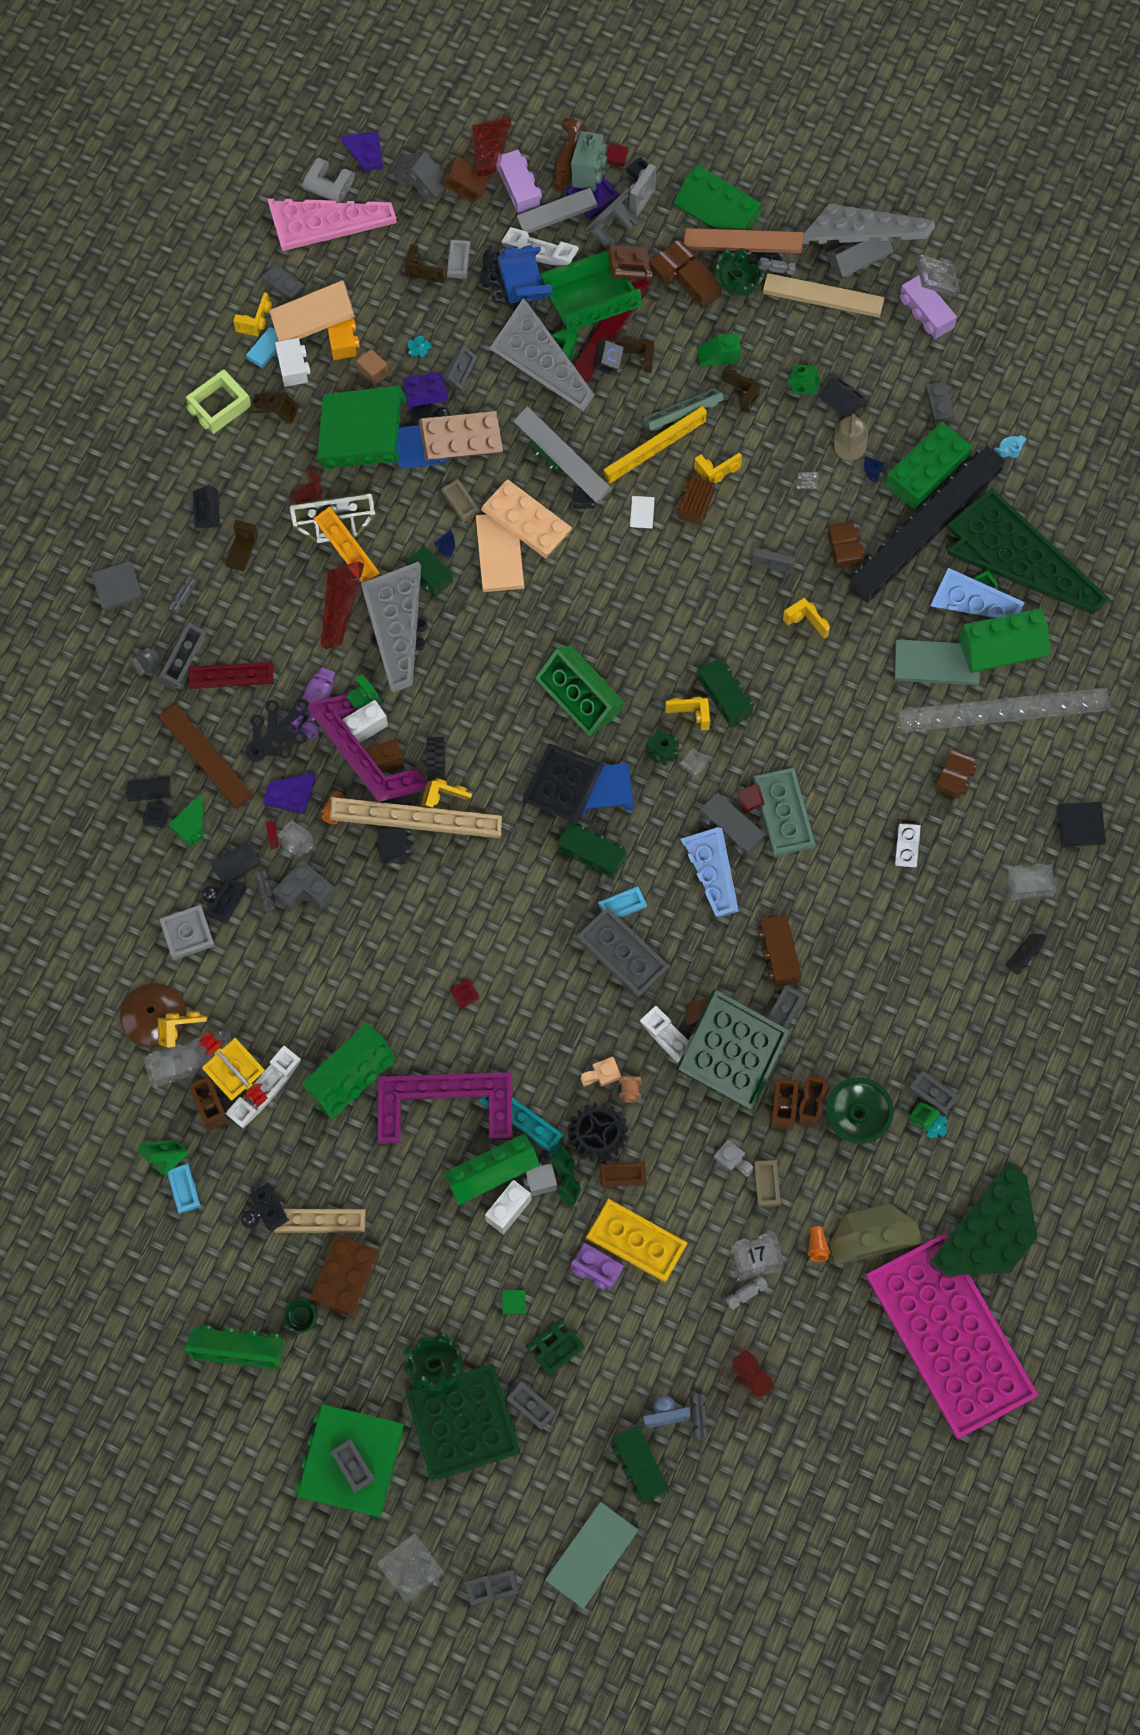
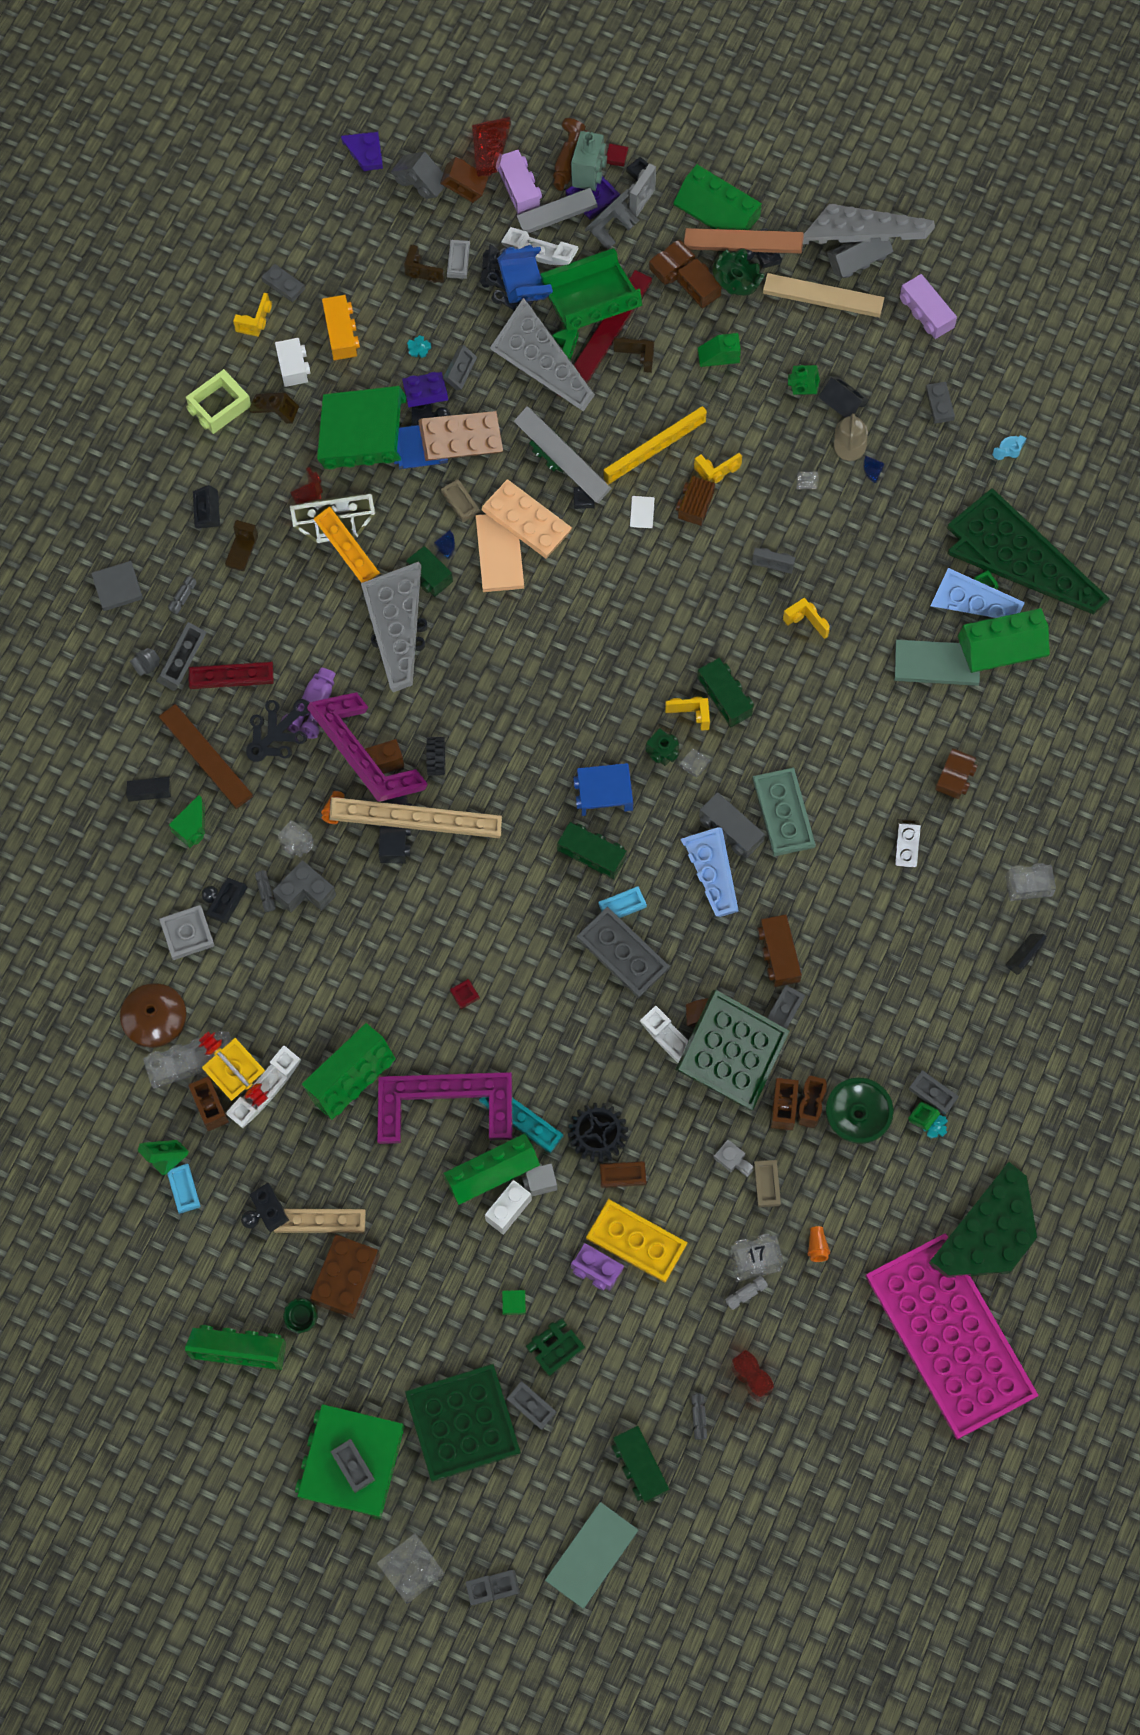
(156, 815): black tile -> none
(166, 1026): yellow bracket -> none
(235, 863): black slope -> none
(264, 348): medium azure tile -> none
(272, 834): dark red tile -> none
(290, 793): dark purple wing -> none
(312, 312): light nougat tile -> none
(315, 182): light grey connector -> none
(323, 220): bright pink wing -> none
(339, 600): clear red wing -> none
(363, 693): green slope -> none
(366, 721): white brick -> none
(372, 367): medium nougat brick -> none
(429, 1351): dark green plate -> none
(431, 795): yellow bracket -> none
(563, 783): black plate -> none
(568, 1187): dark green tile -> none
(579, 690): green slope -> none
(604, 1072): light nougat plate -> none
(608, 357): black brick -> none
(629, 257): reddish brown plate -> none
(630, 1089): nougat brick -> none
(665, 1413): sand blue tile -> none
(676, 412): sand green plate -> none
(749, 386): dark brown bracket -> none
(751, 798): dark red tile -> none
(777, 266): dark grey axle -> none
(845, 545): reddish brown brick -> none
(873, 1234): olive wedge -> none
(927, 524): black brick -> none
(928, 466): green brick -> none
(938, 276): clear tile -> none
(1003, 710): clear plate -> none
(1081, 824): black tile -> none

